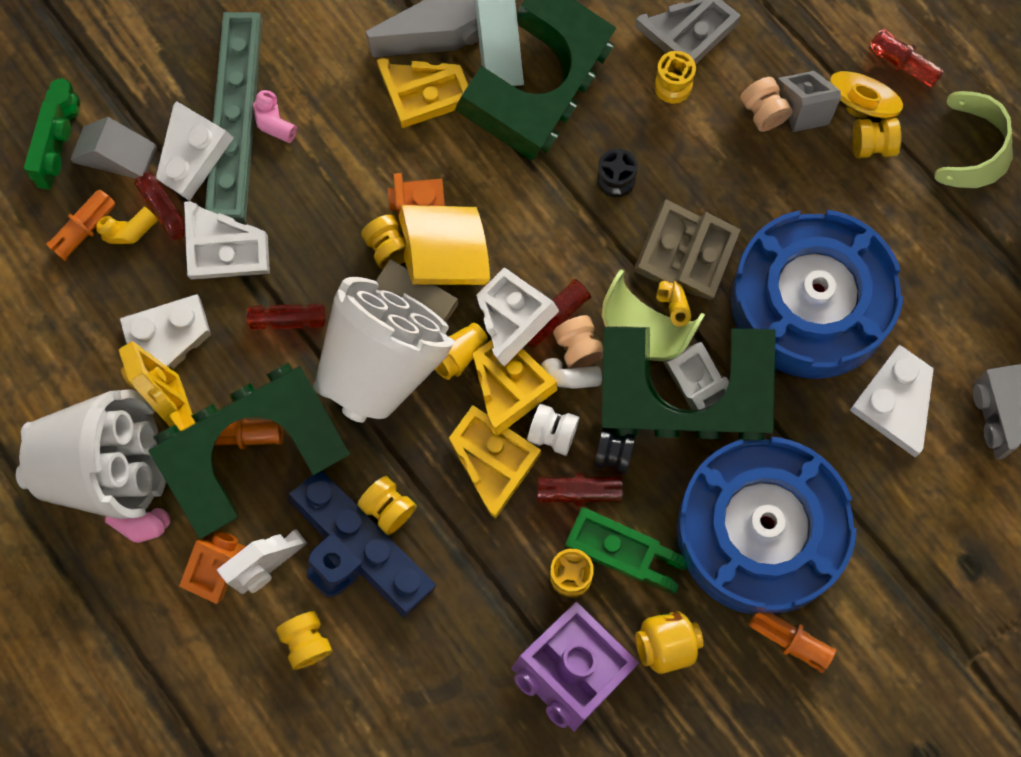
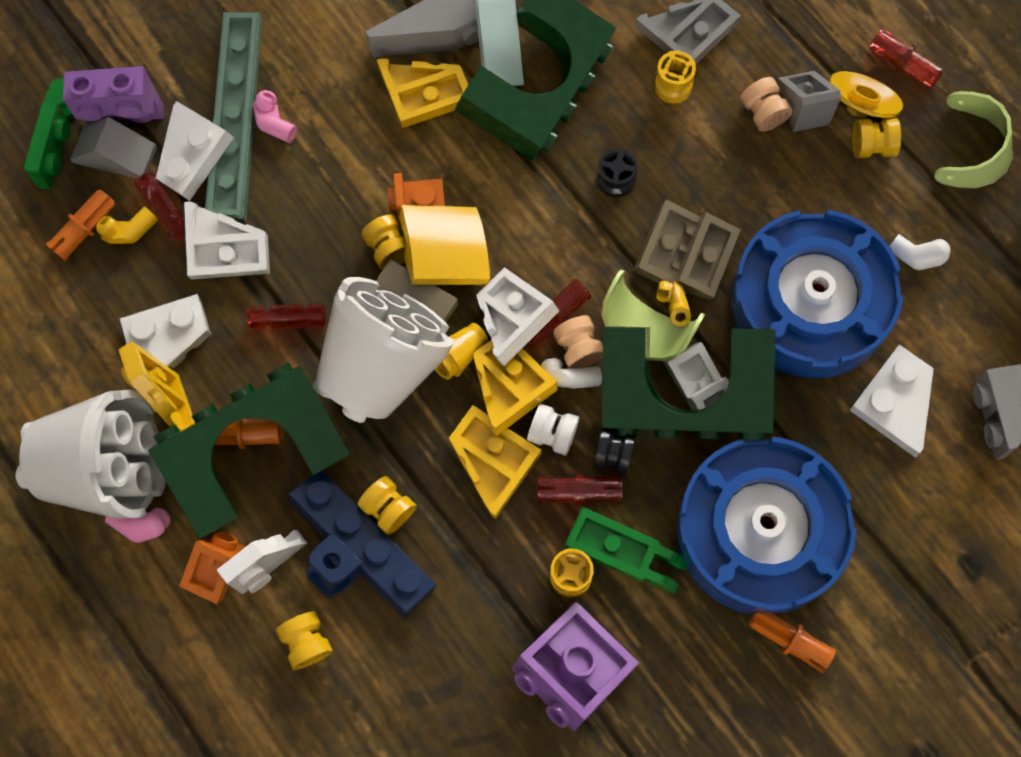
(112, 93): none -> medium lavender plate
(668, 642): yellow head -> none
(923, 255): none -> white arm

